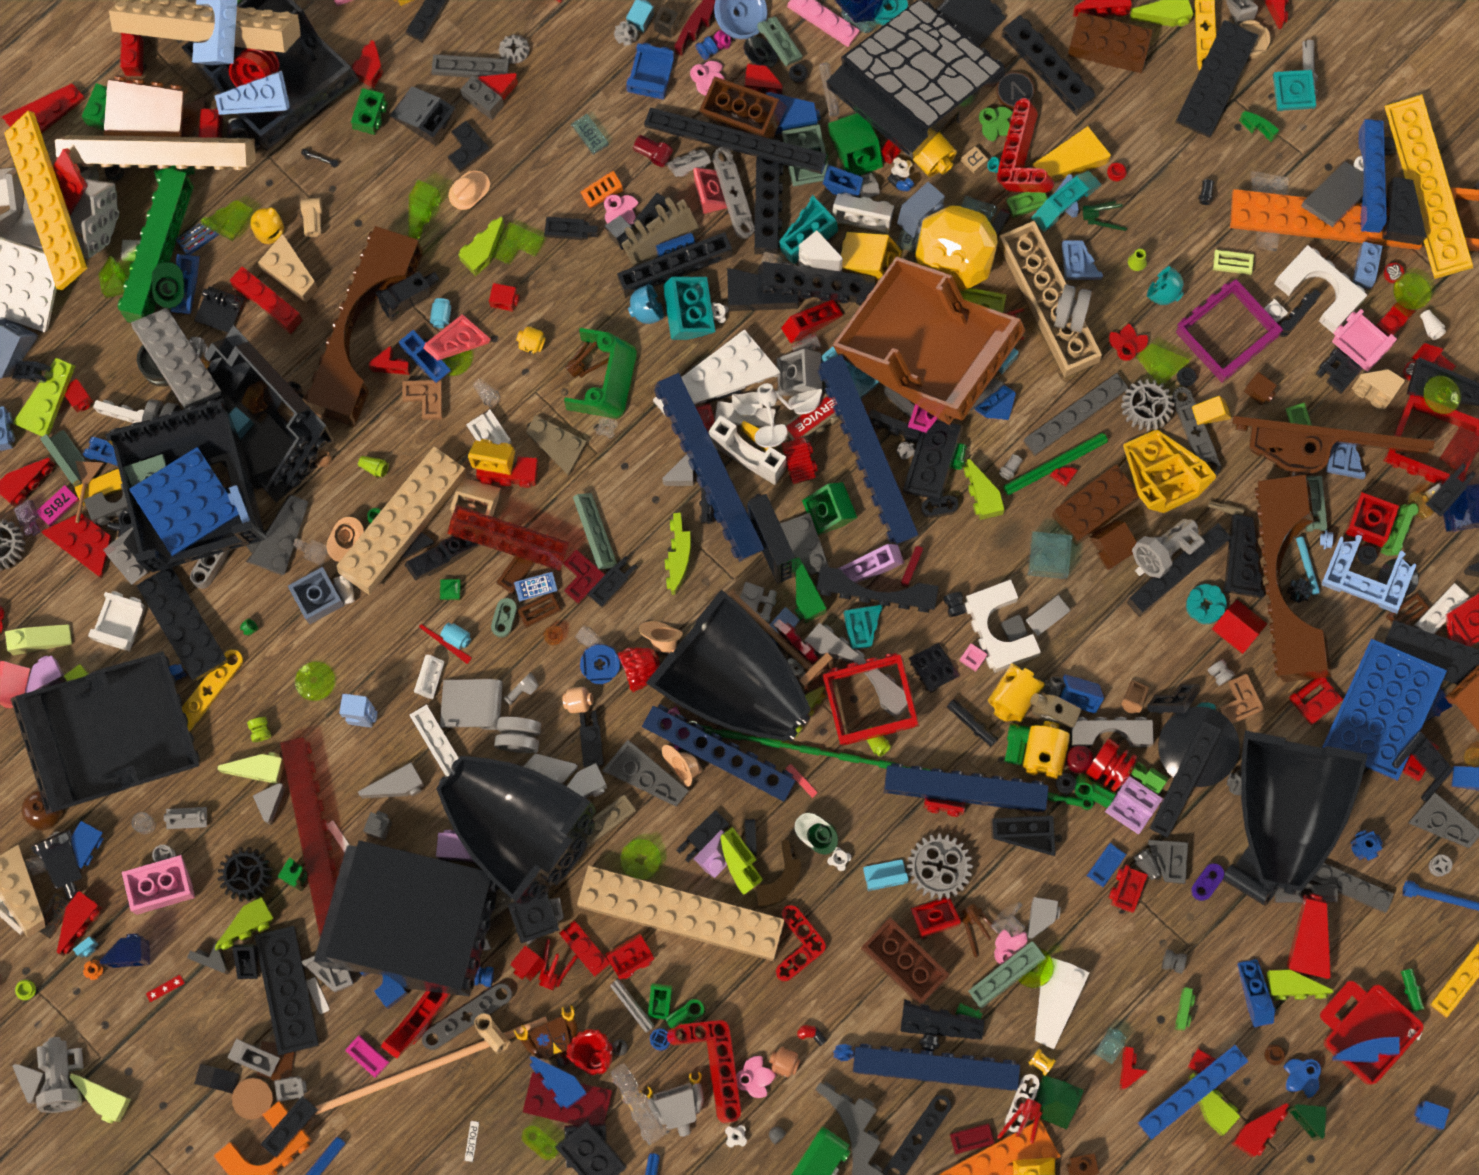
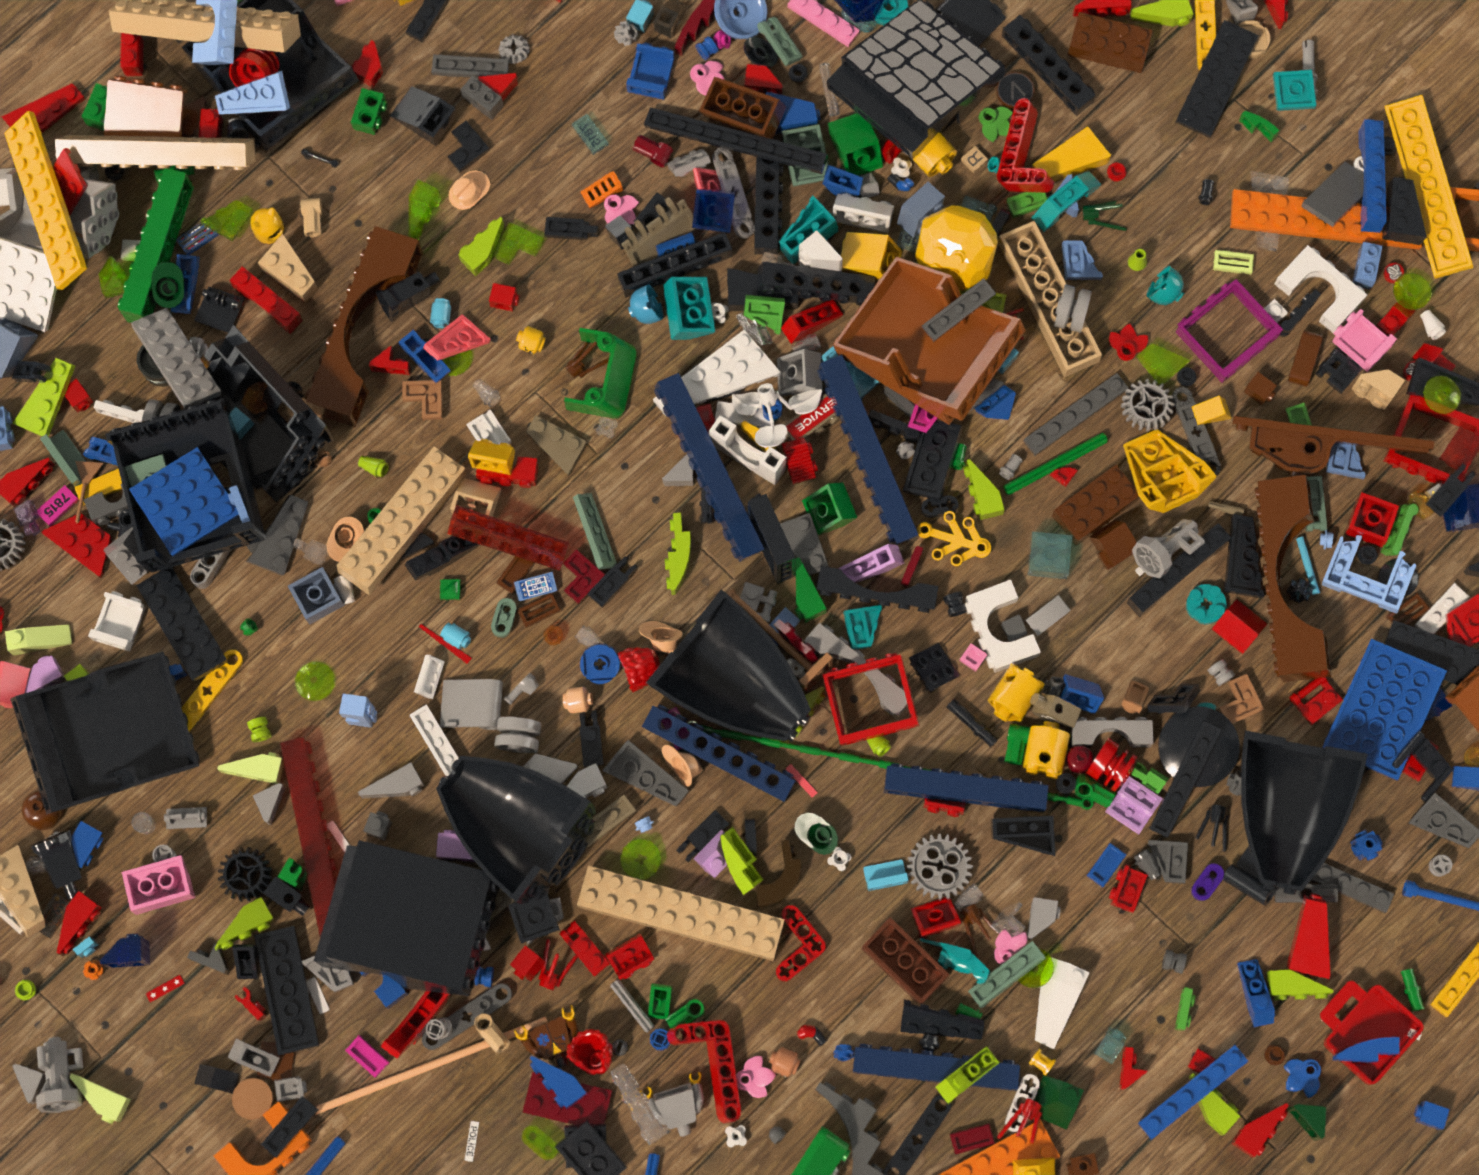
(255, 1009): none -> red plate
(279, 890): none -> black torso
(443, 1028): none -> light grey wheel
(644, 824): none -> light blue plate
(713, 210): none -> clear blue slope
(757, 333): none -> clear slope
(765, 310): none -> bright green wing
(776, 415): none -> blue wheel
(957, 540): none -> yellow plant
(958, 310): none -> dark grey plate
(960, 960): none -> teal animal
(967, 1074): none -> lime slope
(969, 896): none -> clear cone
(1217, 816): none -> black plant
(1305, 358): none -> reddish brown beam

